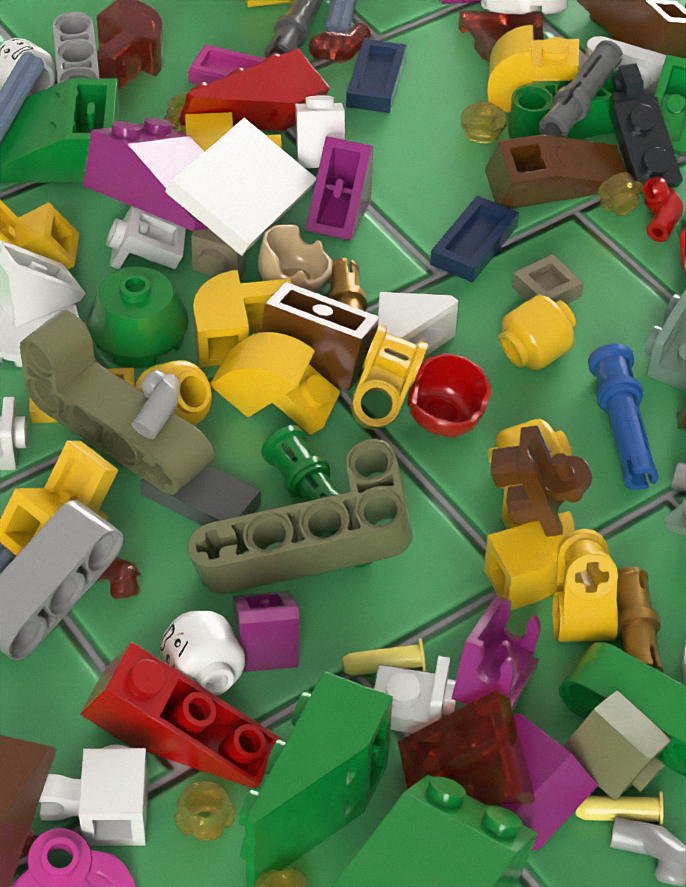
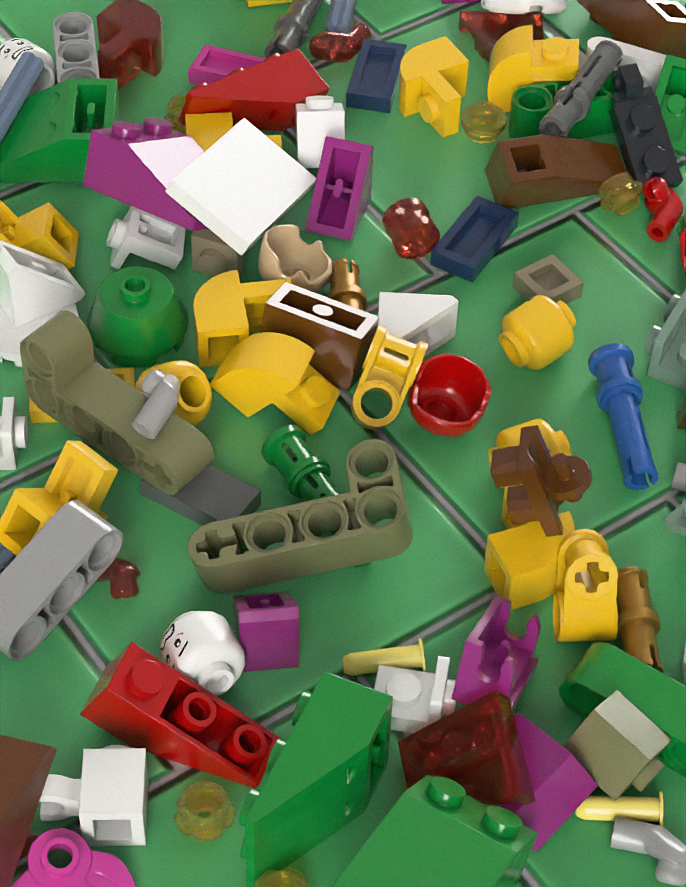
(410, 228): none -> clear red wheel
(433, 84): none -> yellow brick

